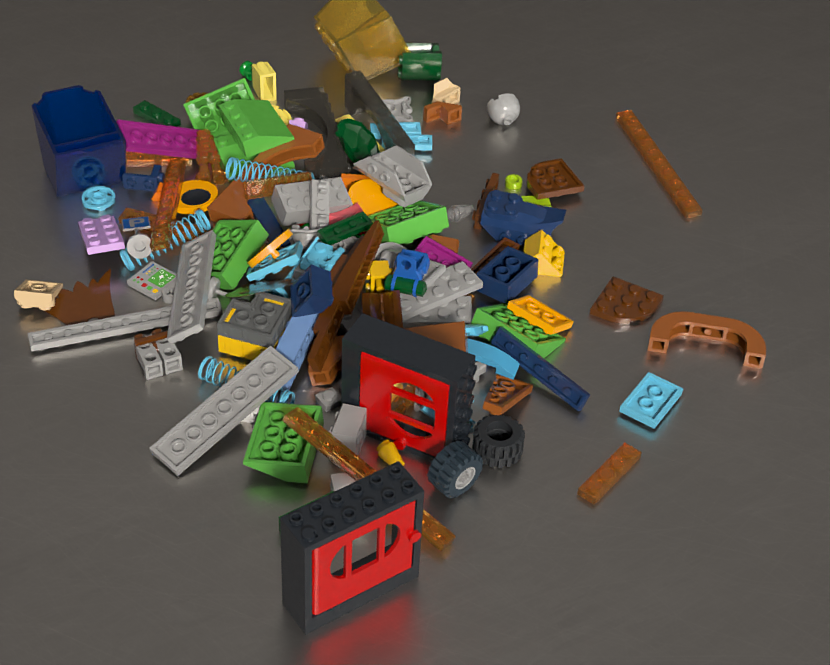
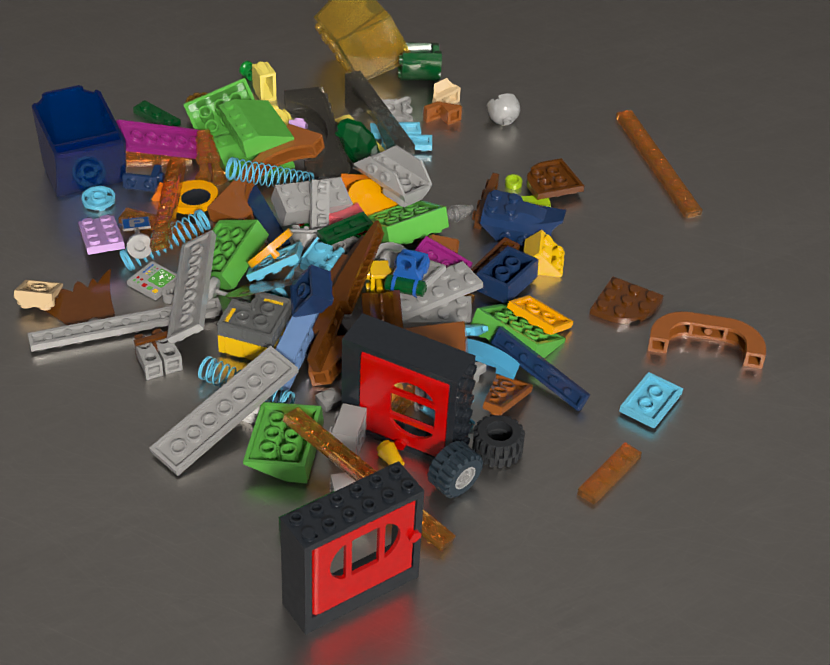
(264, 186): clear orange plate -> none

